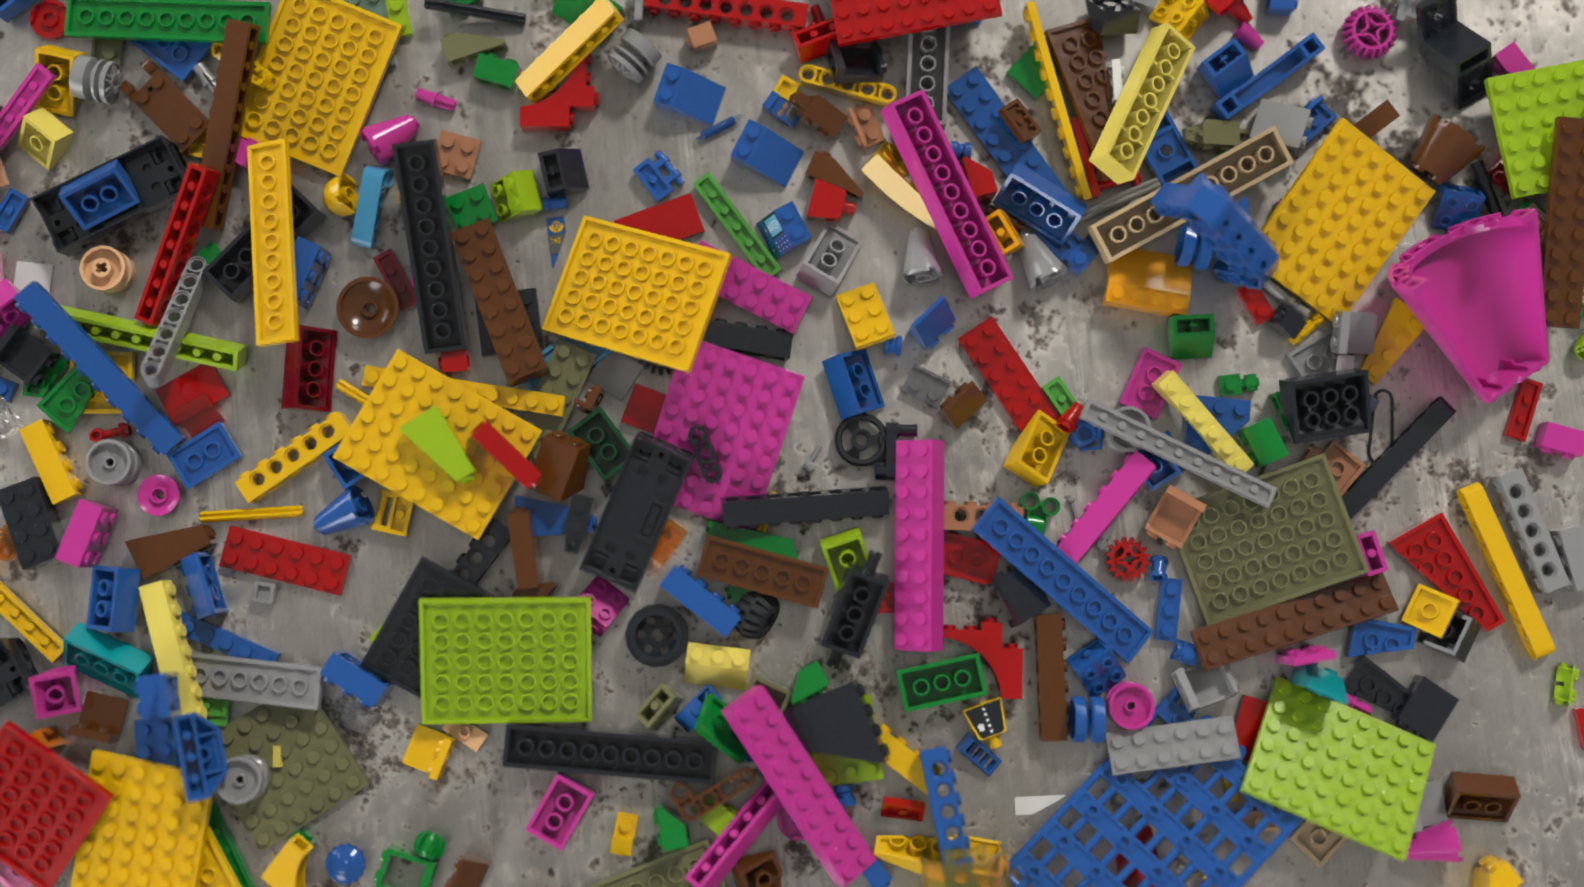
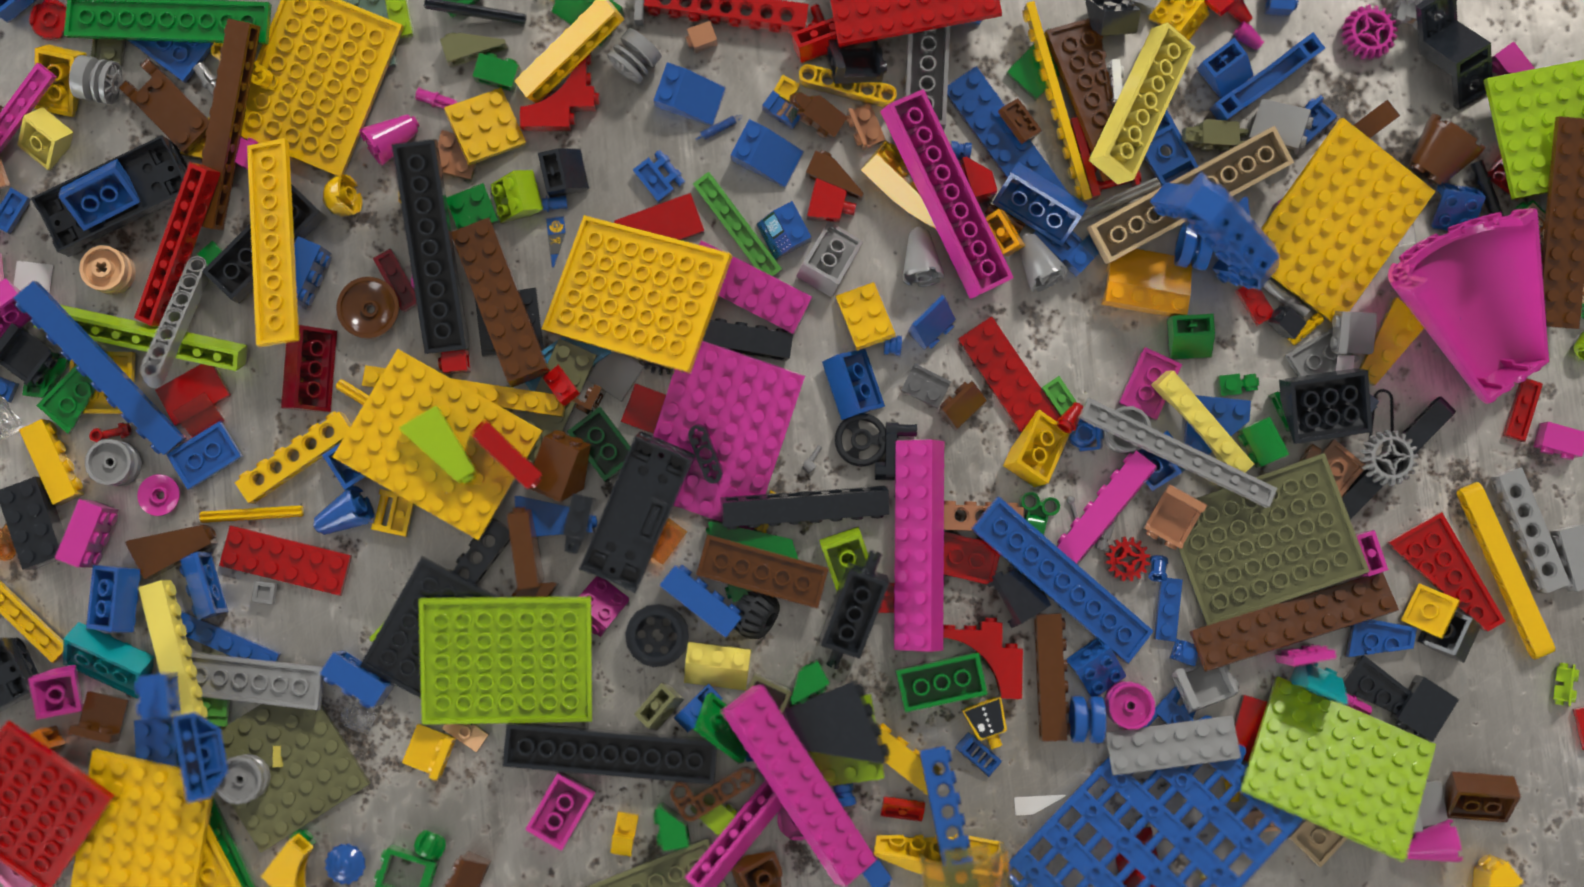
(370, 205): dark azure beam -> none
(484, 126): none -> yellow plate
(561, 385): none -> red plate
(1389, 449): none -> light grey gear

